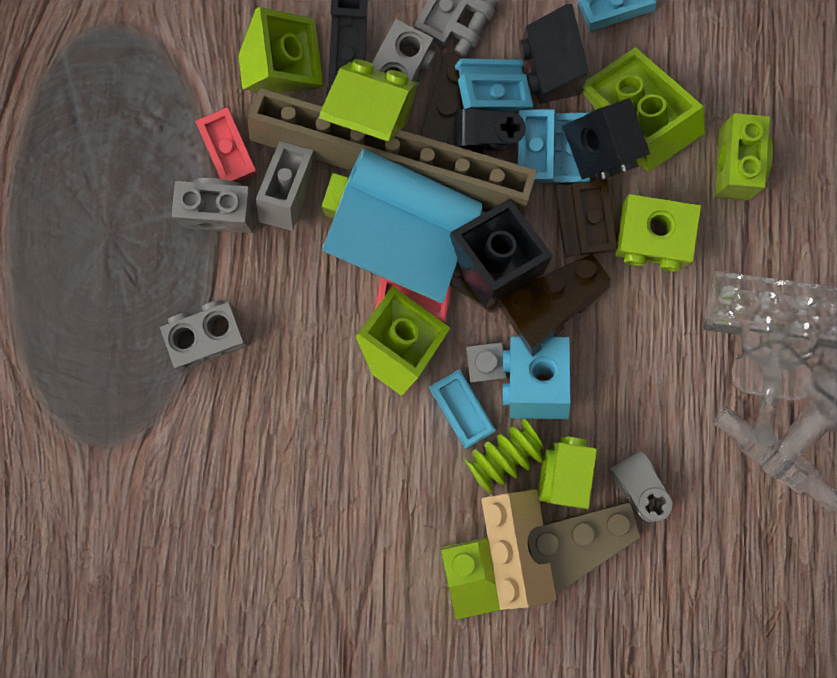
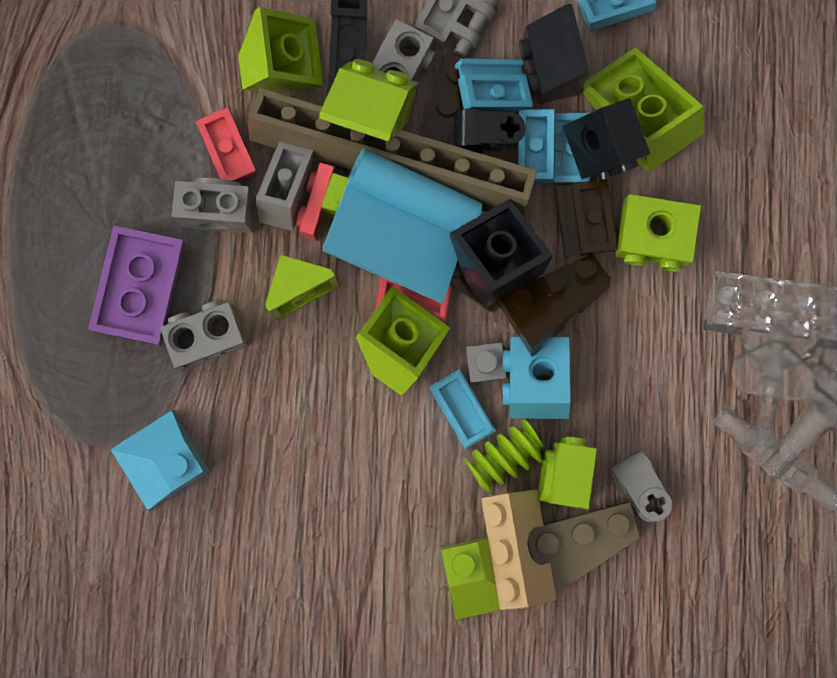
(136, 285): none -> medium lavender plate
(160, 460): none -> medium azure slope
(297, 285): none -> lime slope
(311, 216): none -> coral plate
(743, 156): lime brick -> none

